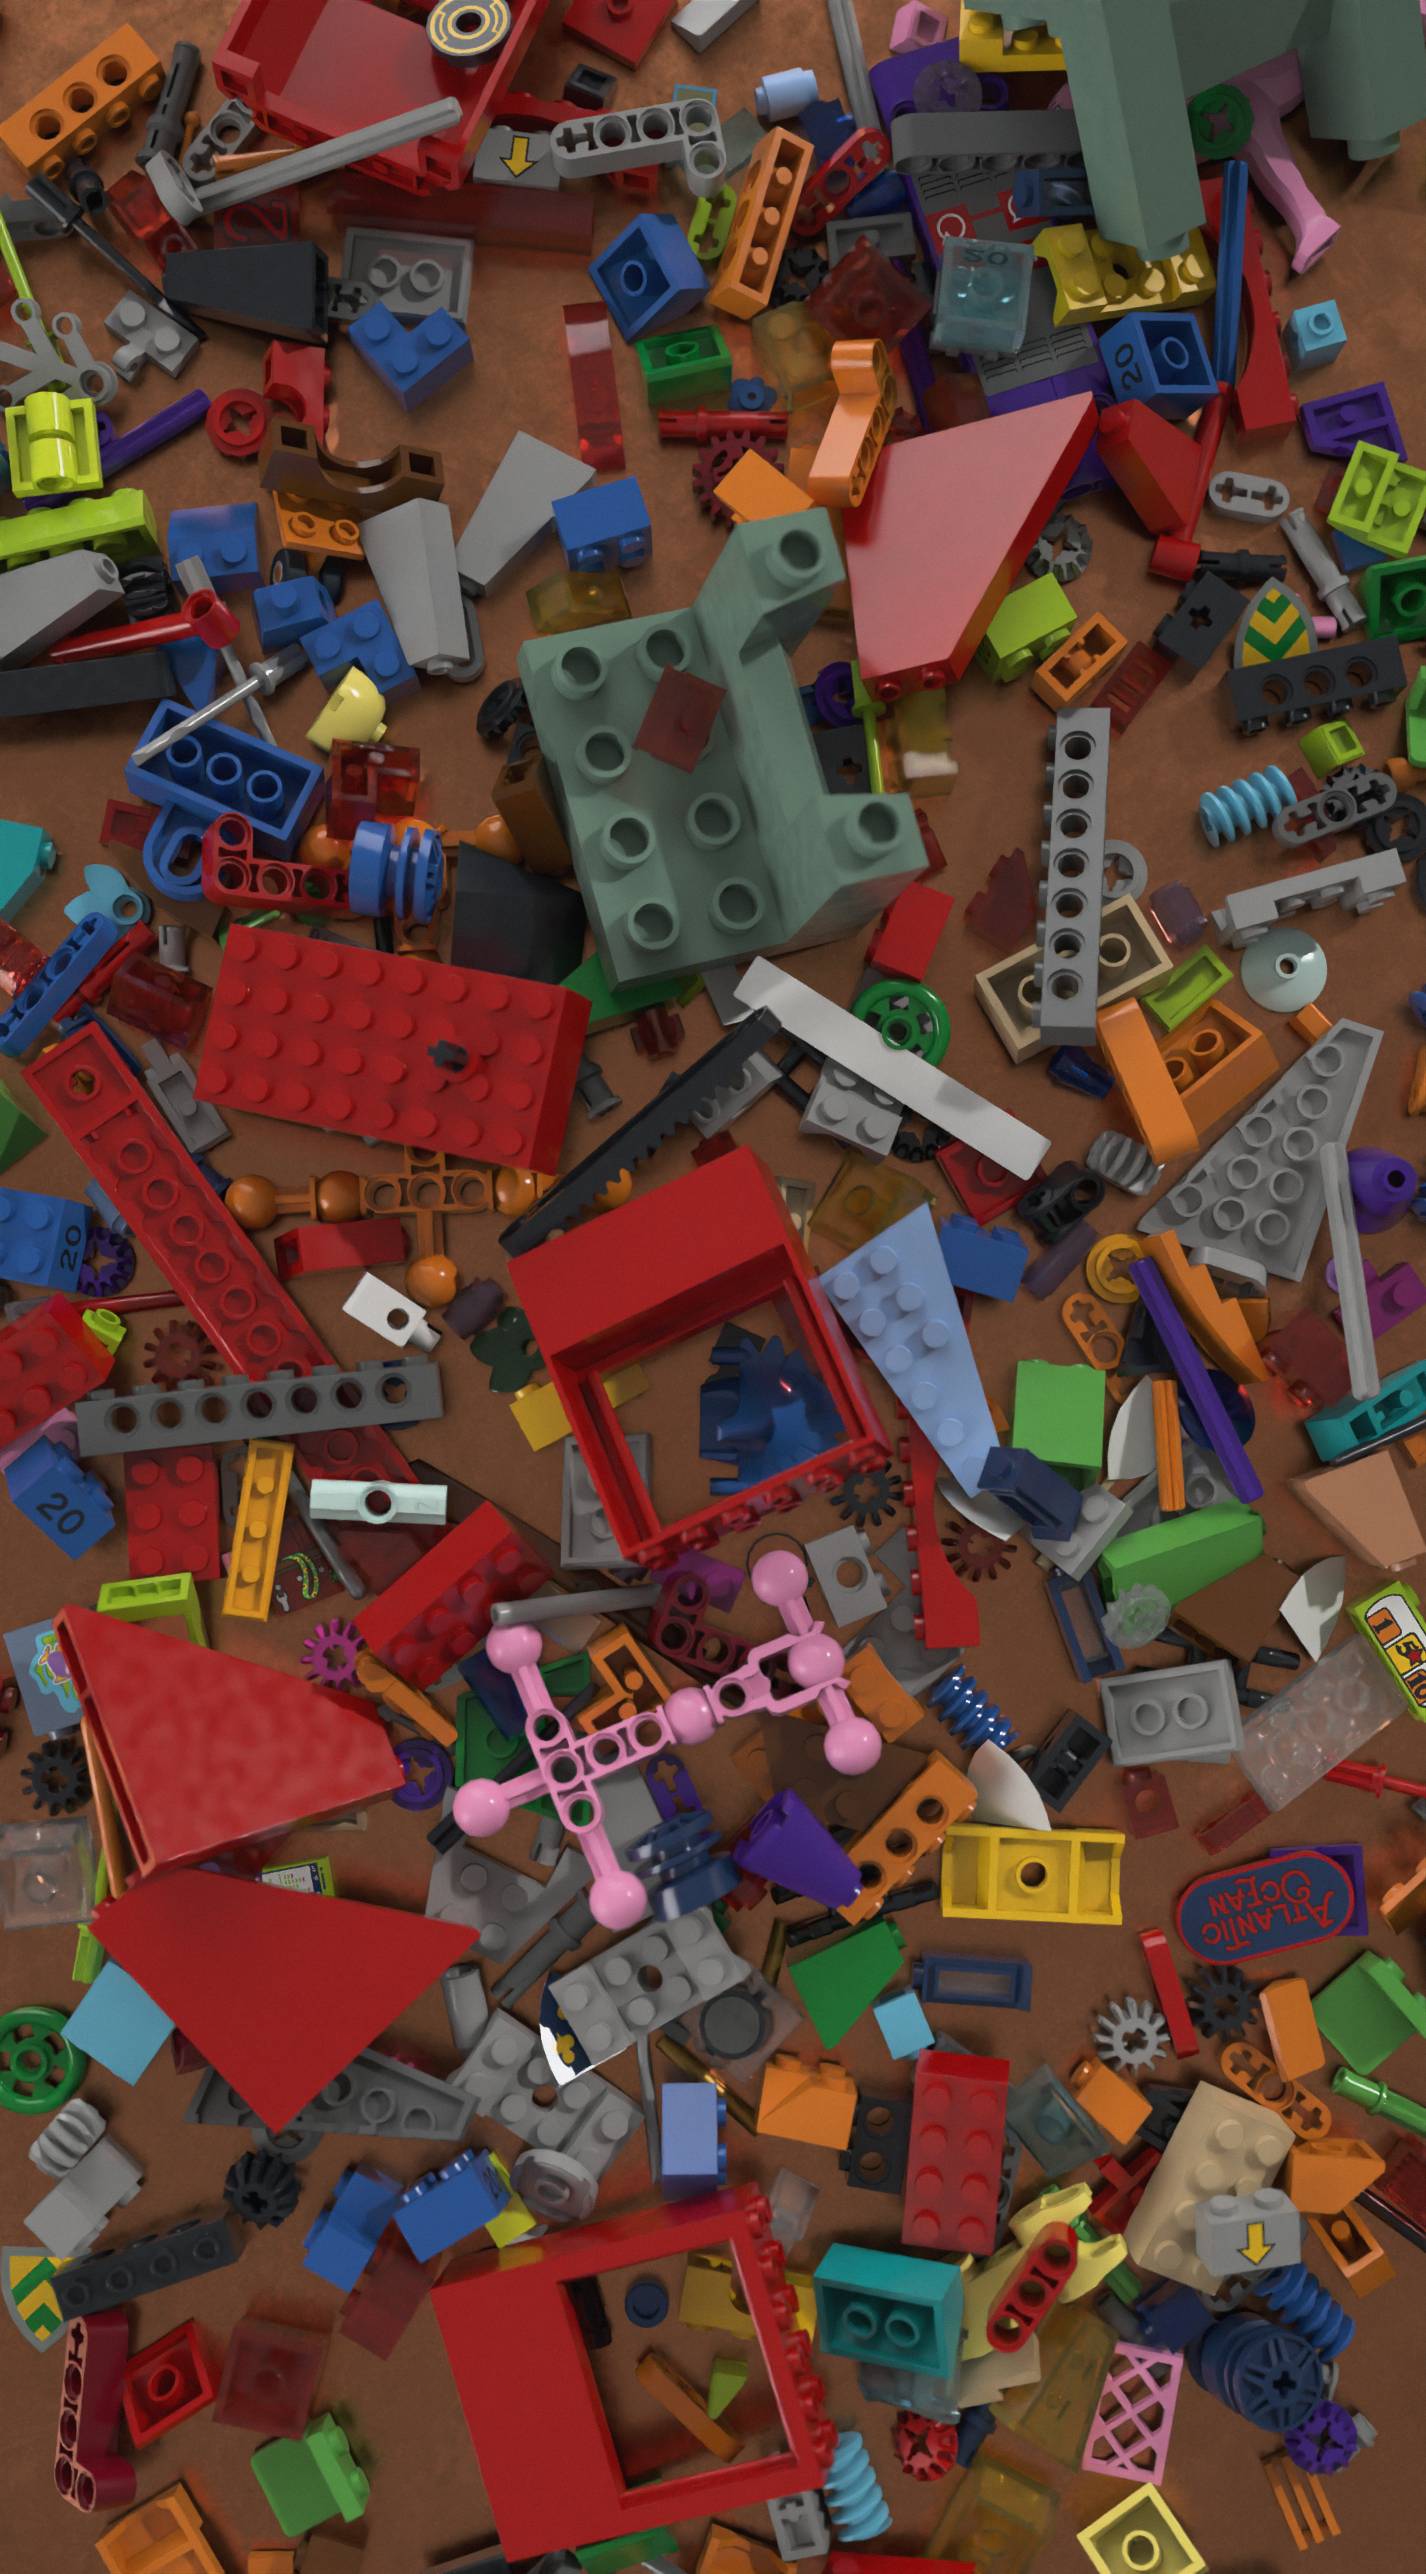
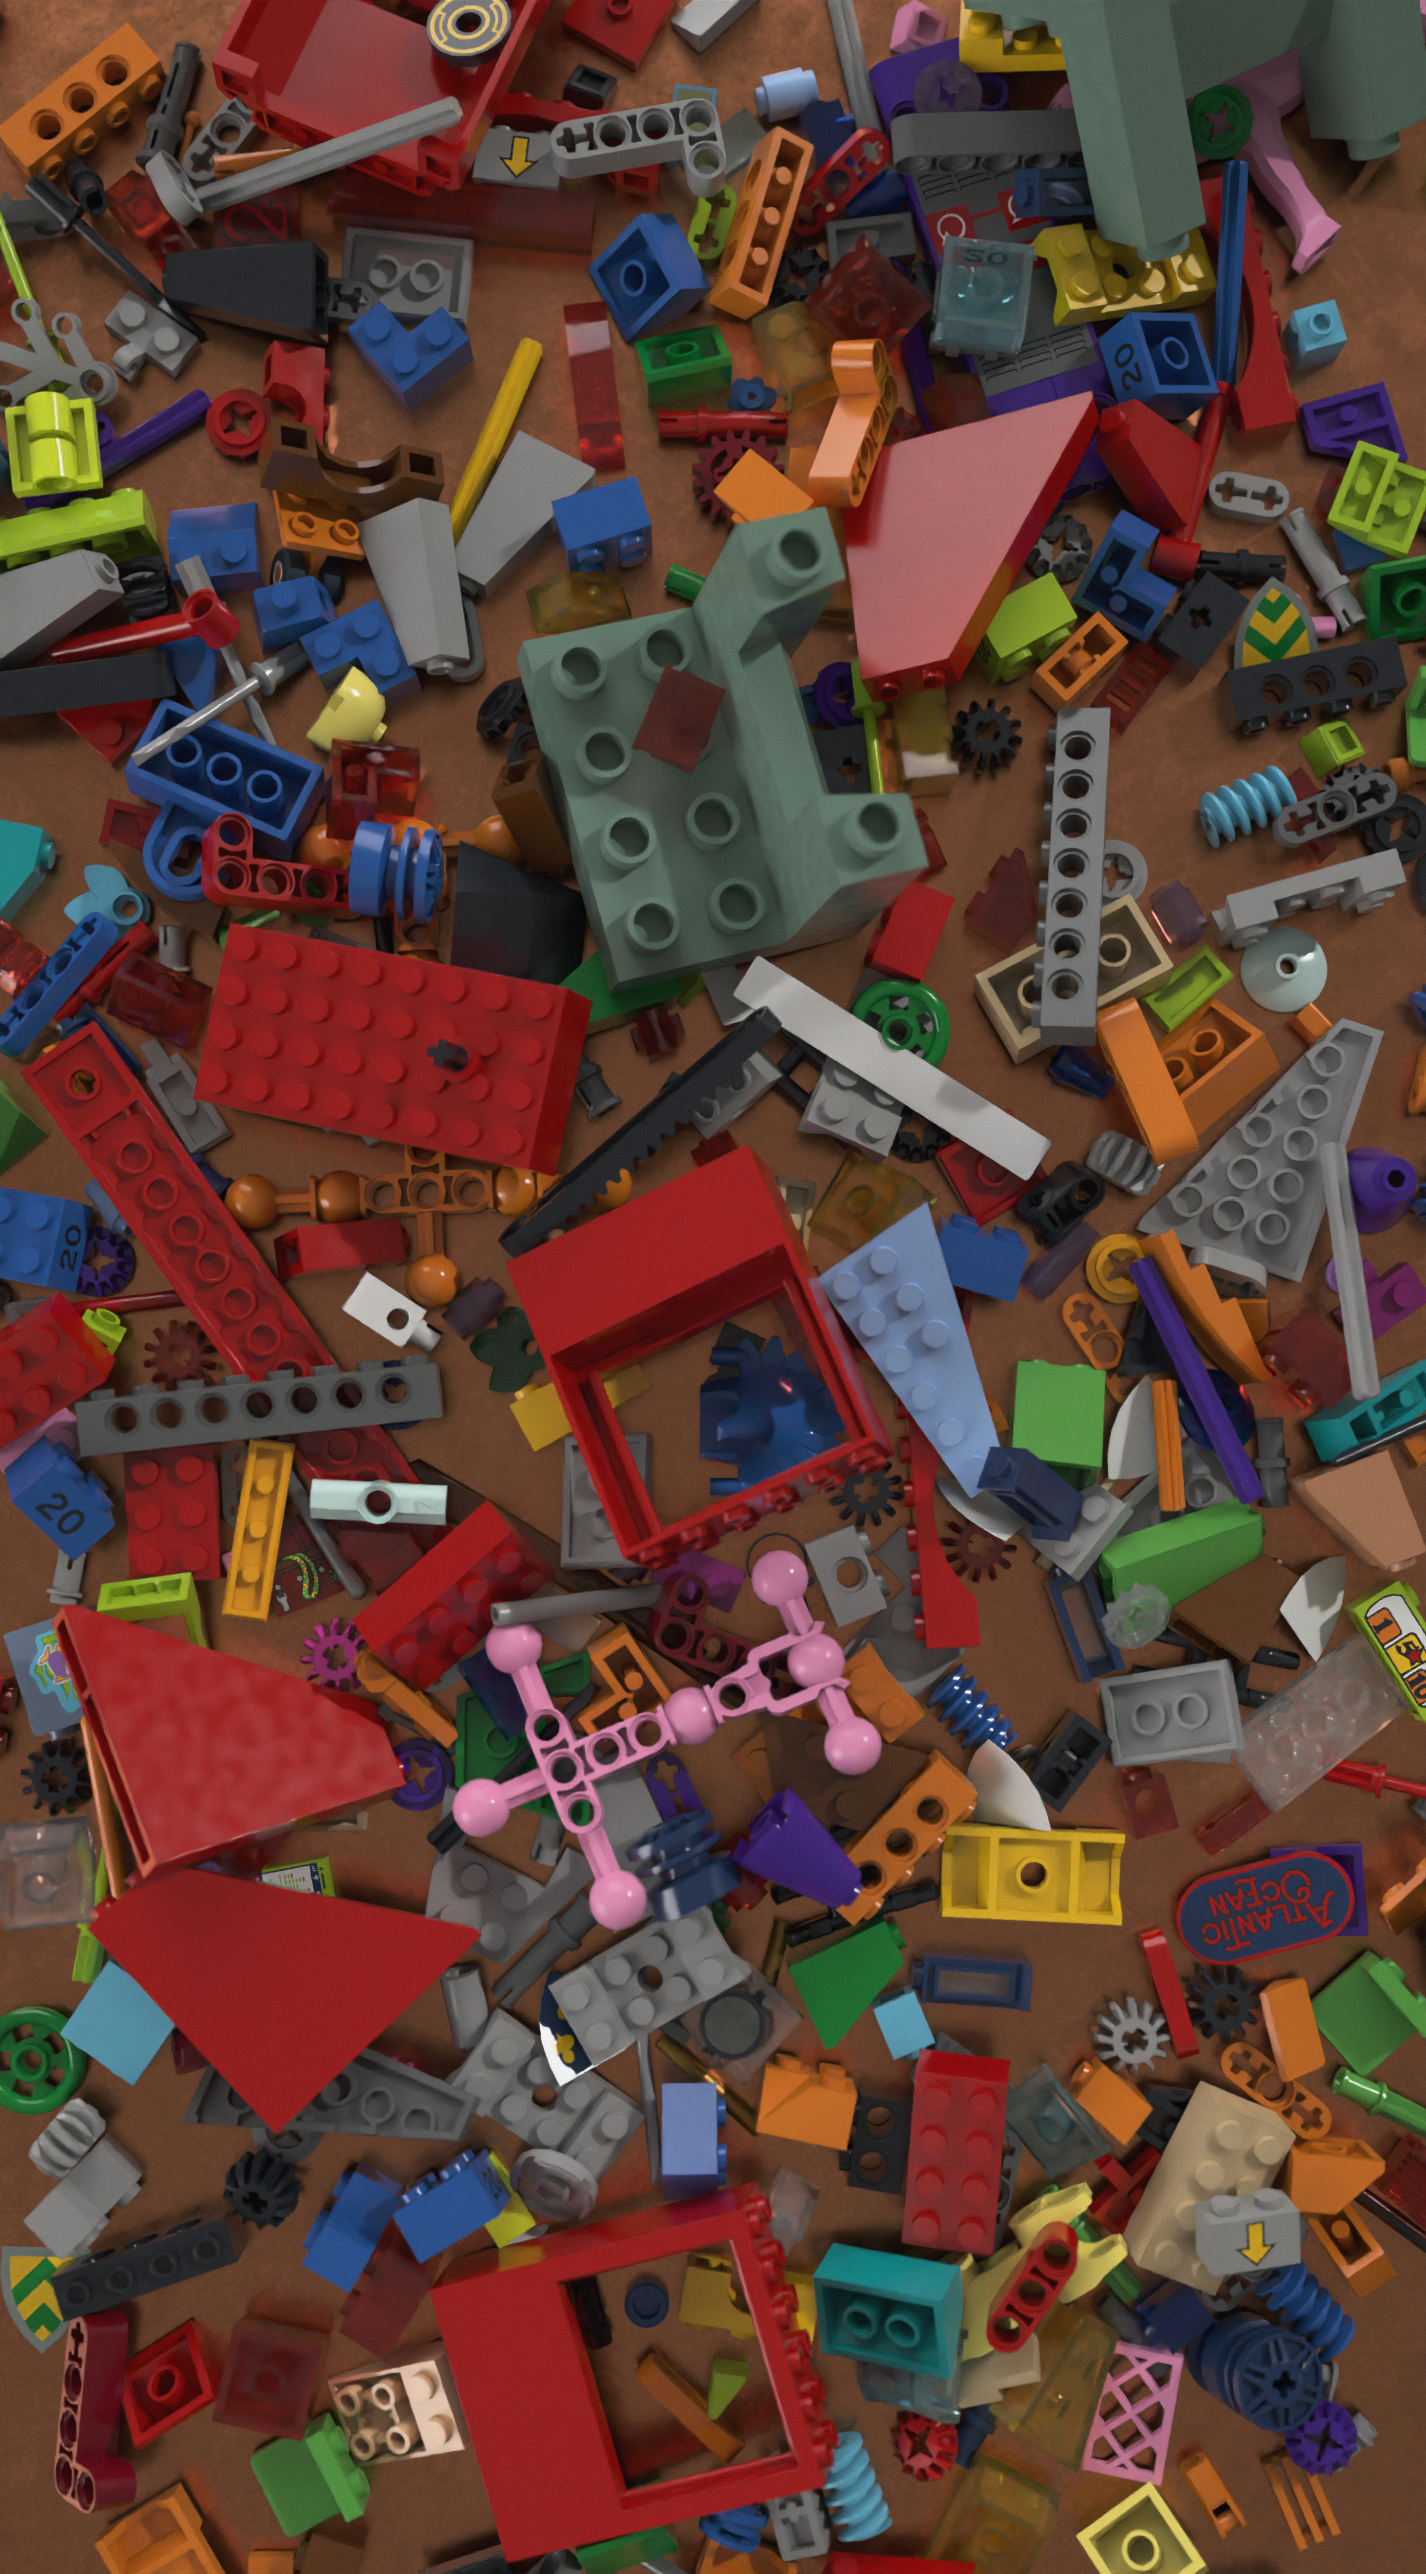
(67, 1582): none -> light grey pin
(112, 728): none -> red wing
(401, 2407): none -> light nougat slope
(493, 435): none -> yellow axle
(683, 582): none -> green pin
(736, 2527): none -> blue wheel
(979, 722): none -> black gear
(1118, 585): none -> blue brick
(1211, 2493): none -> orange bar
(1272, 1462): none -> dark grey pin

